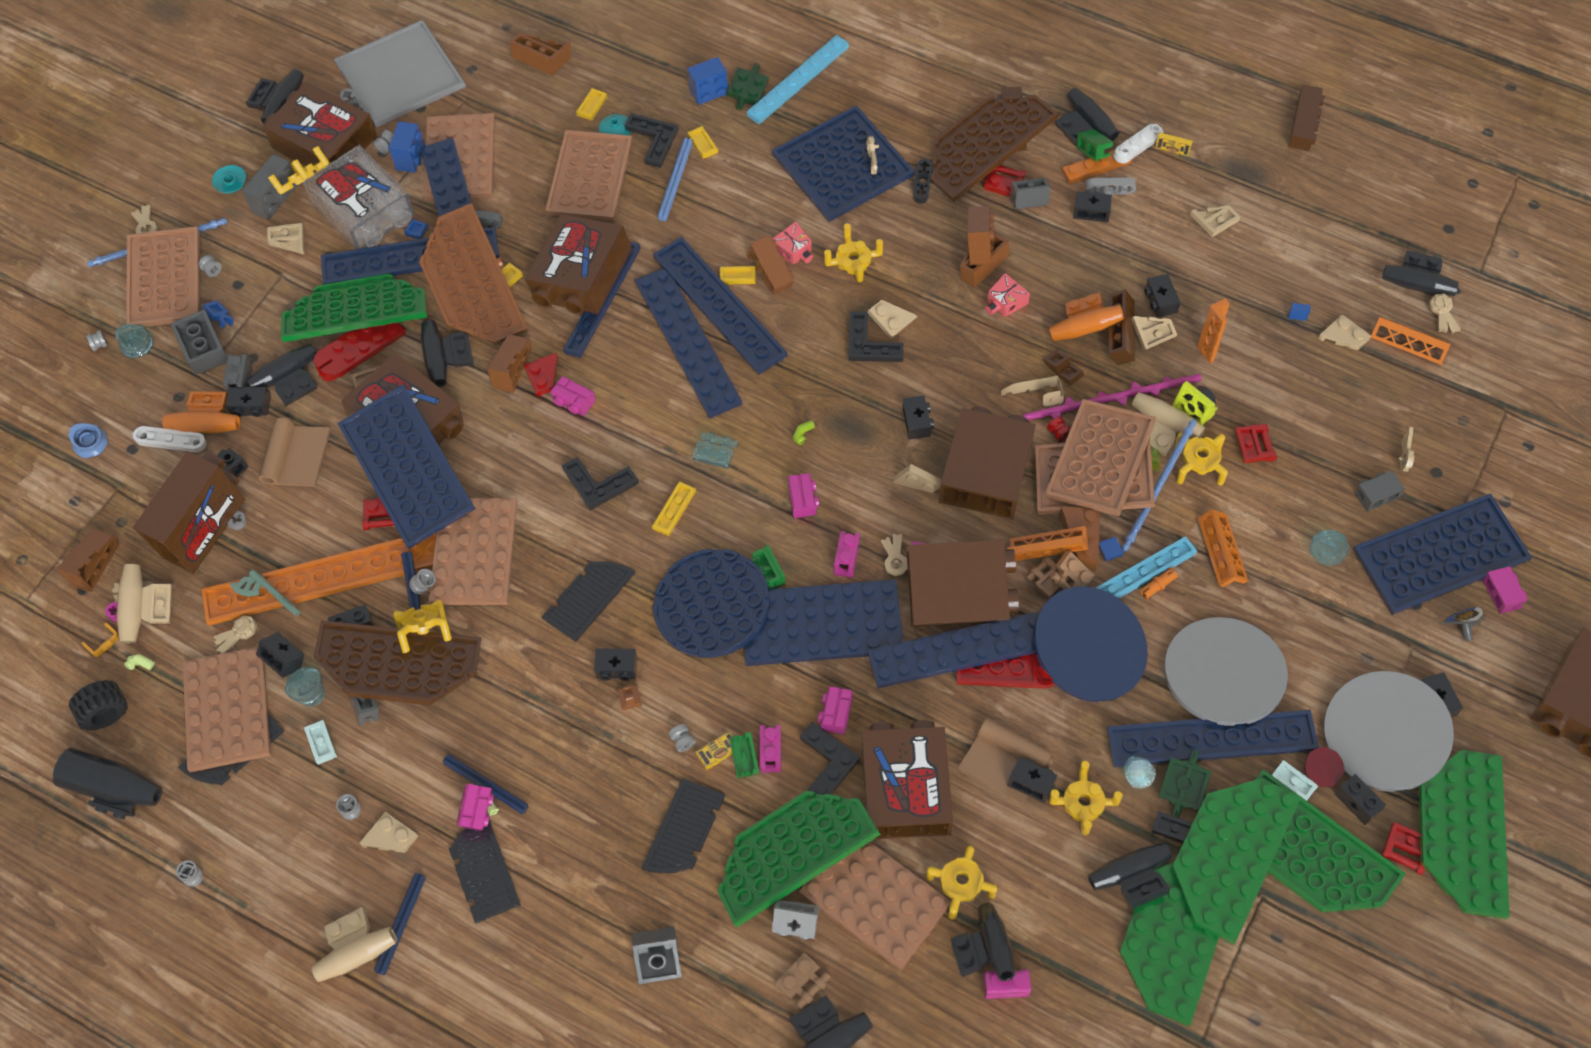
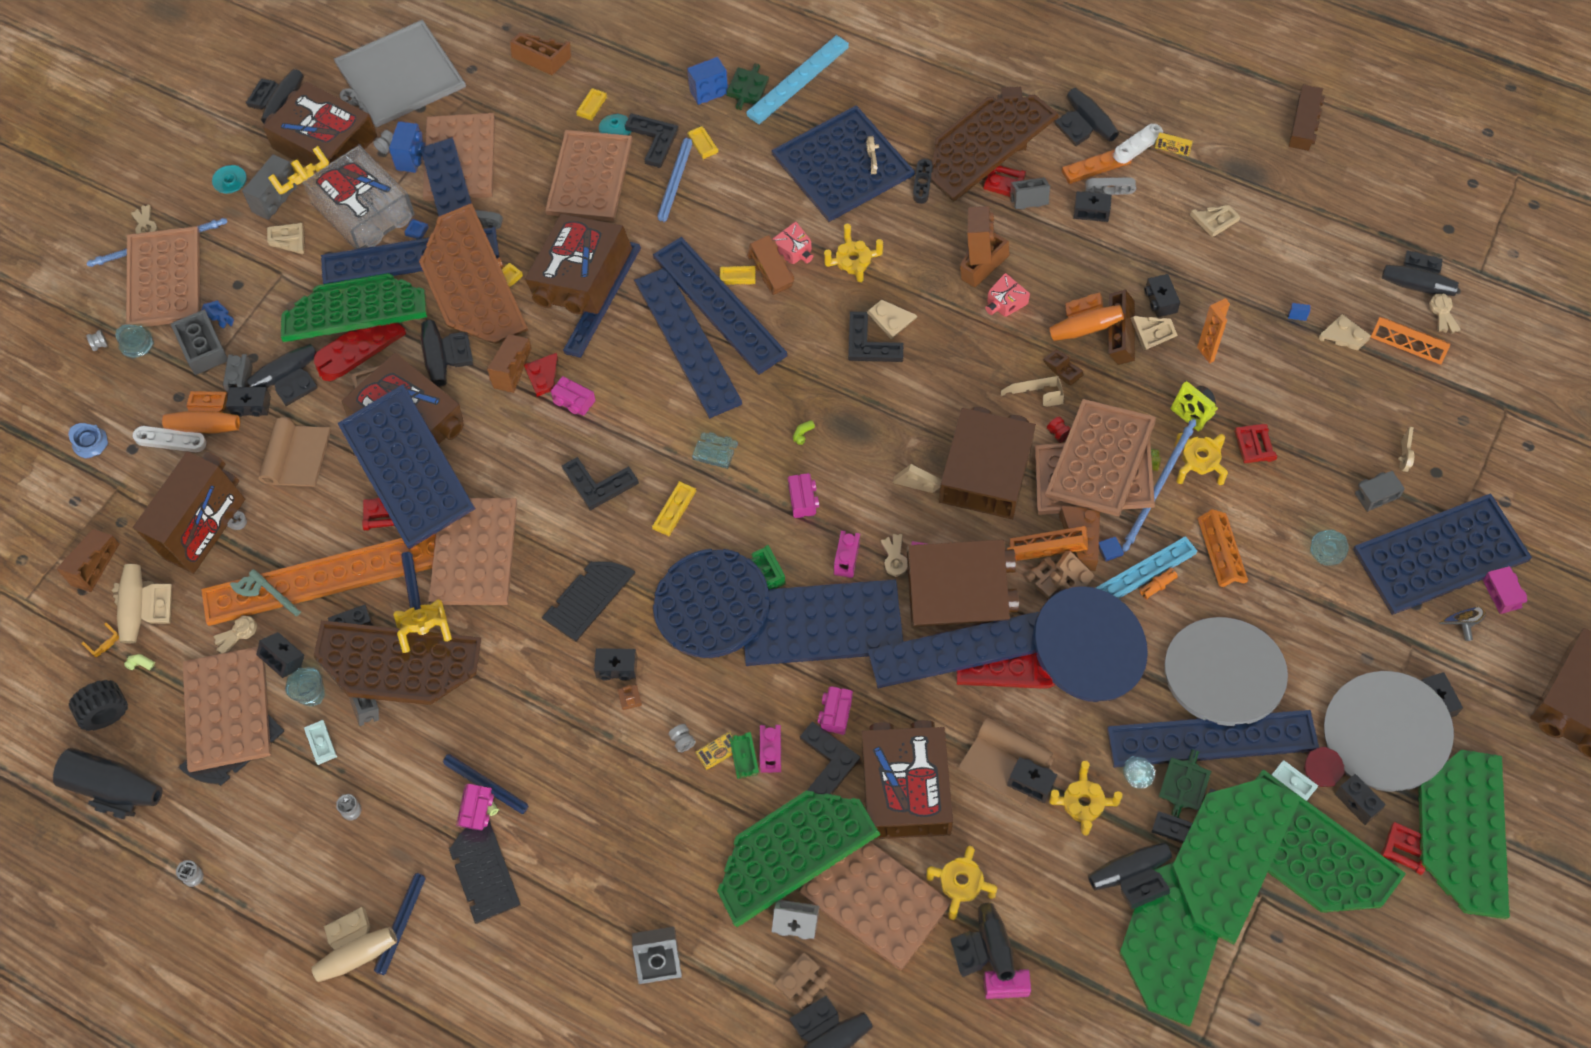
(109, 609): dark pink bush -> none
(210, 266): light grey wheel -> none
(233, 460): black brick -> none
(389, 835): tan wing -> none
(422, 581): light grey wheel -> none
(683, 829): black piece -> none
(916, 417): black brick -> none
(1093, 144): green hinge -> none
(1120, 397): dark pink plant -> none
(1168, 422): tan plate -> none

